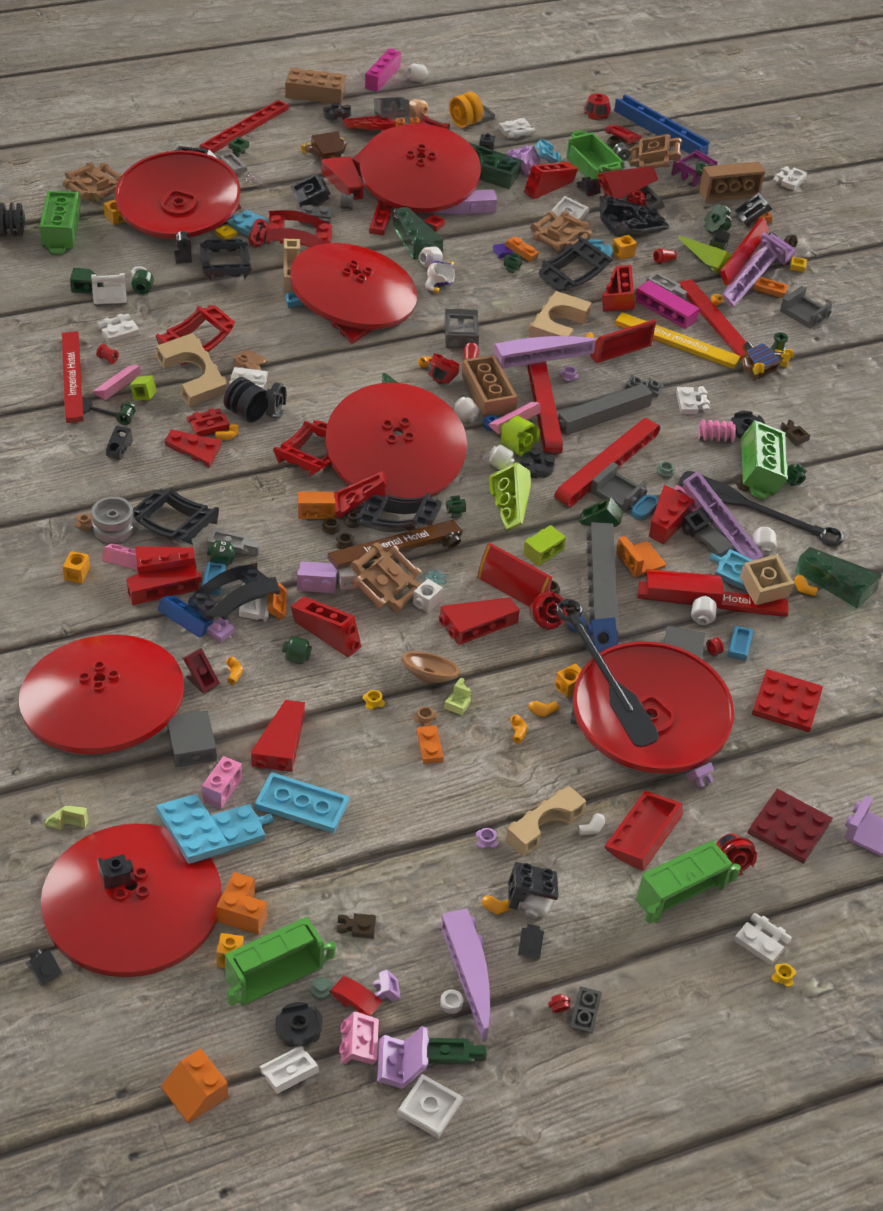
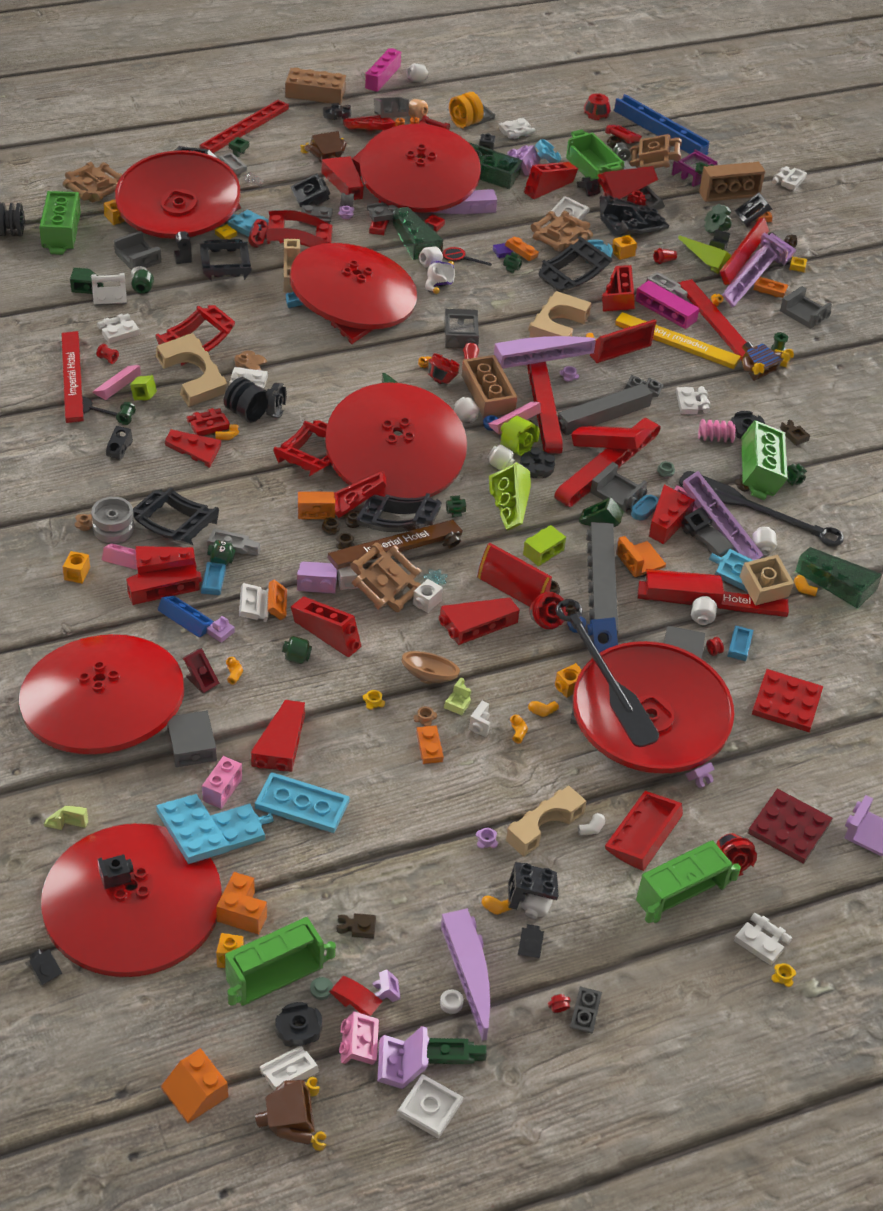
(136, 252): none -> dark grey panel
(255, 587): black wedge -> none
(291, 1113): none -> reddish brown torso
(346, 212): none -> lavender plate
(381, 211): none -> dark grey plate
(458, 254): none -> black piece
(479, 719): none -> white bracket
(609, 437): none -> red slope

